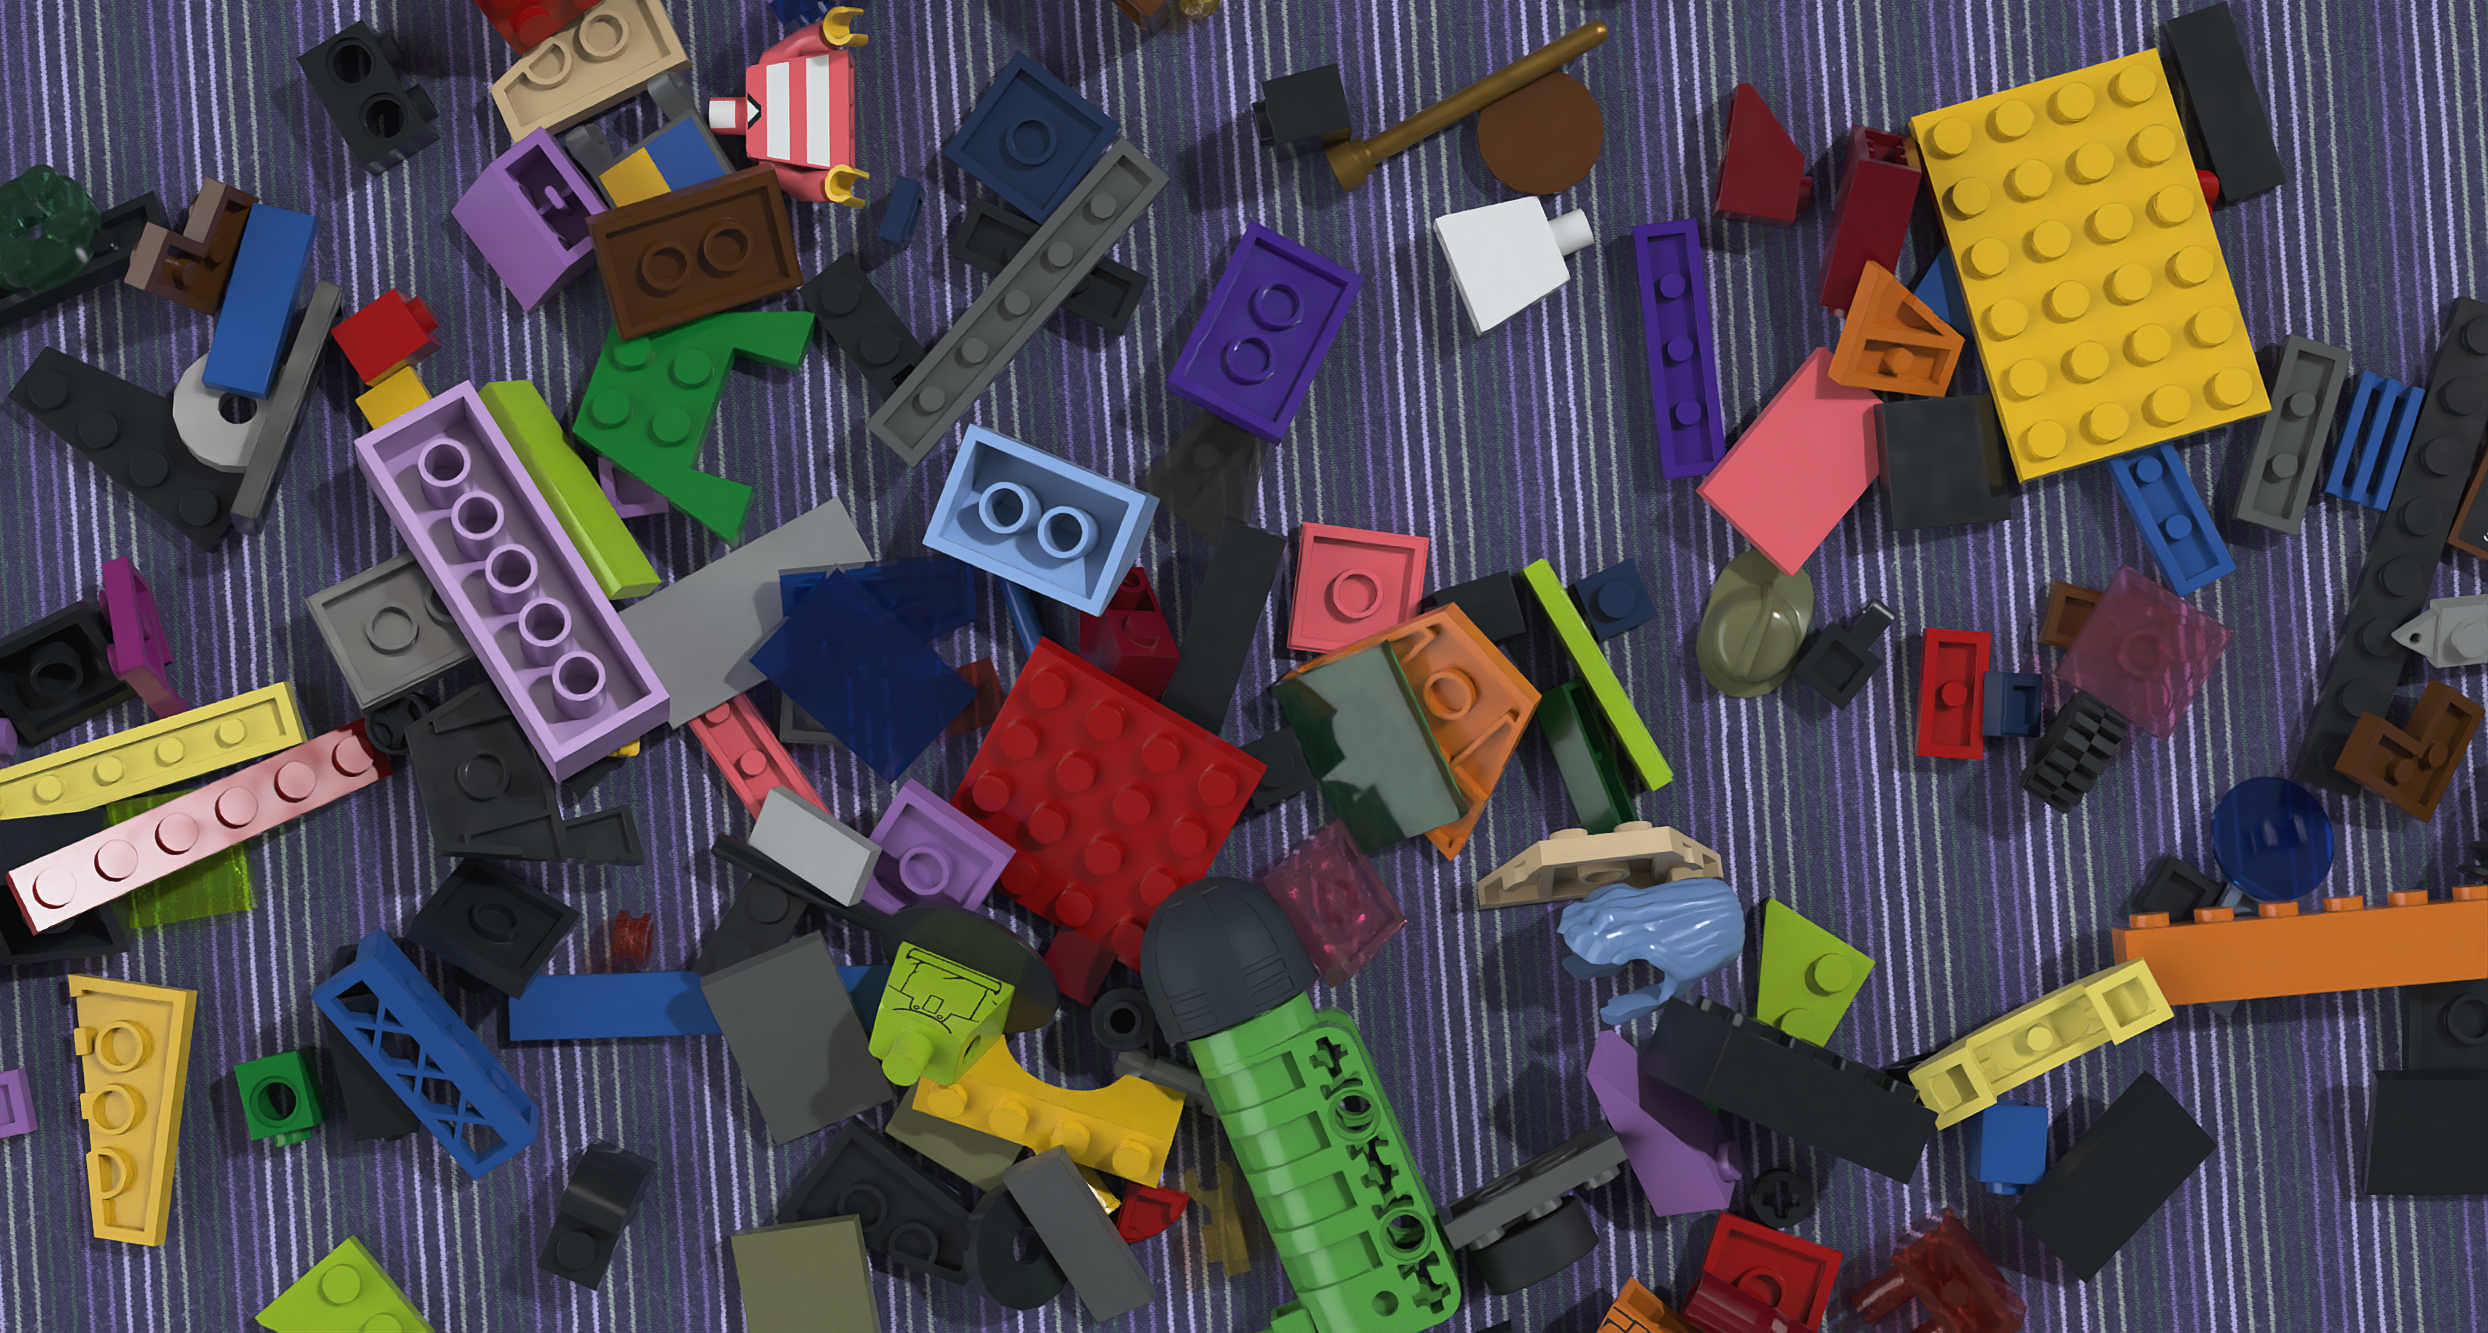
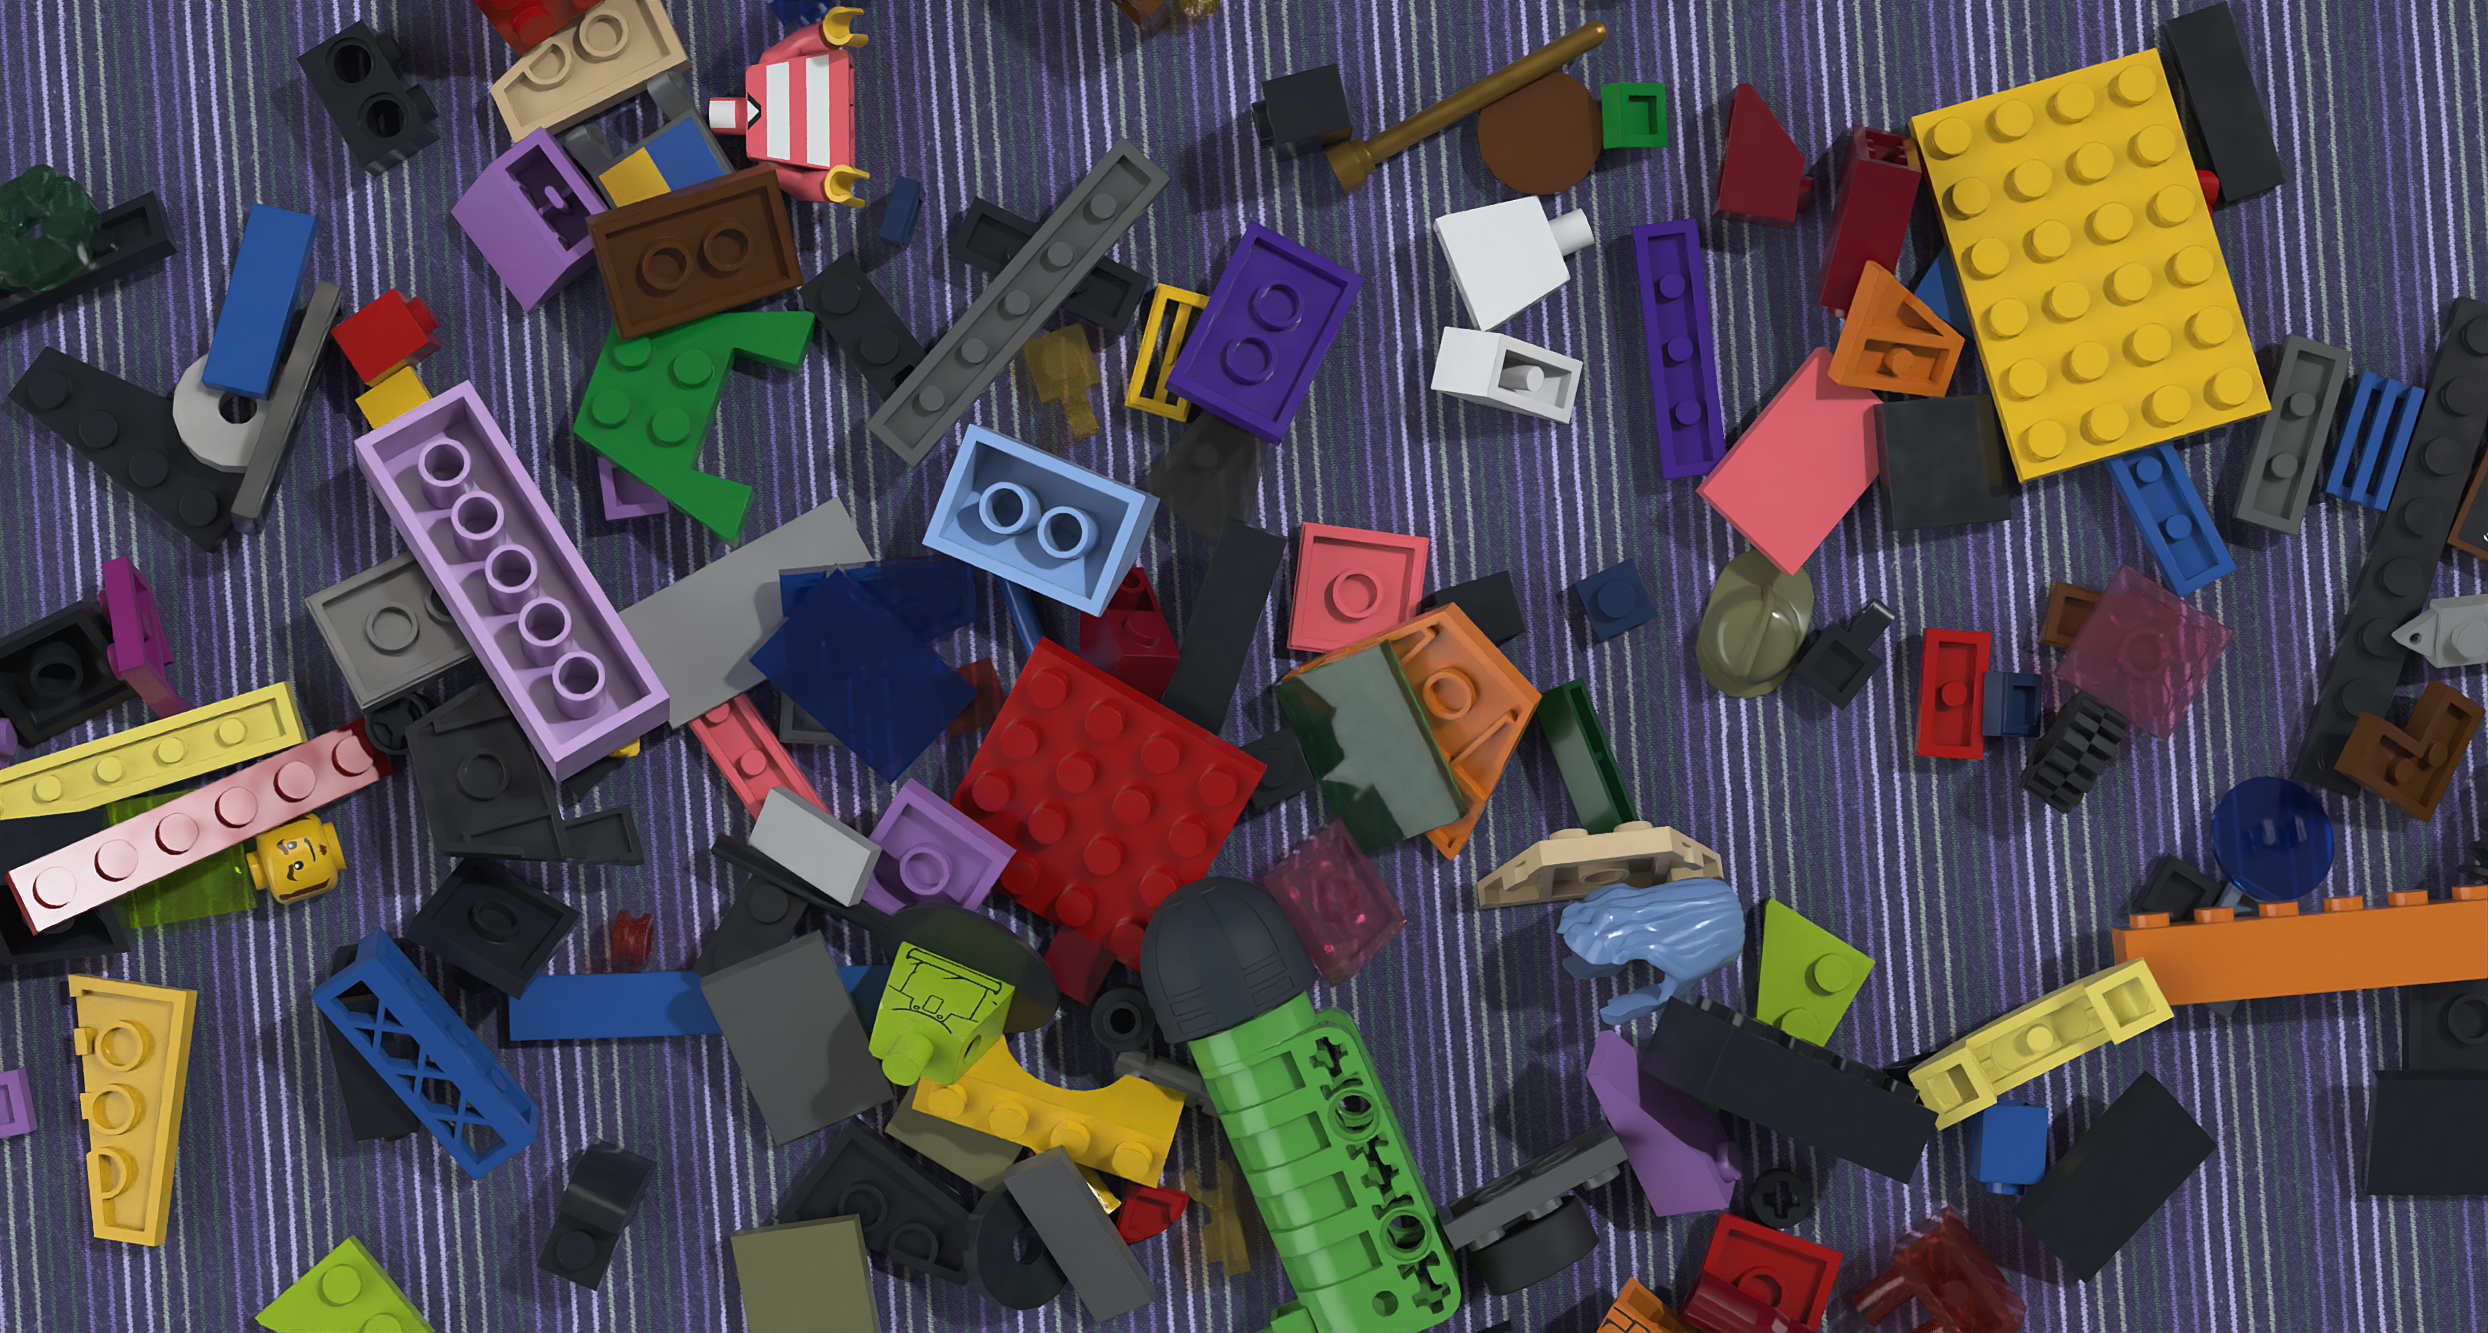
(197, 264): reddish brown plate -> none
(297, 859): none -> yellow head
(300, 1073): green brick -> none
(569, 489): lime tile -> none
(1032, 139): dark blue plate -> none
(1064, 372): none -> clear yellow plate
(1158, 405): none -> yellow tile
(1506, 374): none -> white slope
(1597, 675): lime tile -> none
(1634, 115): none -> green plate

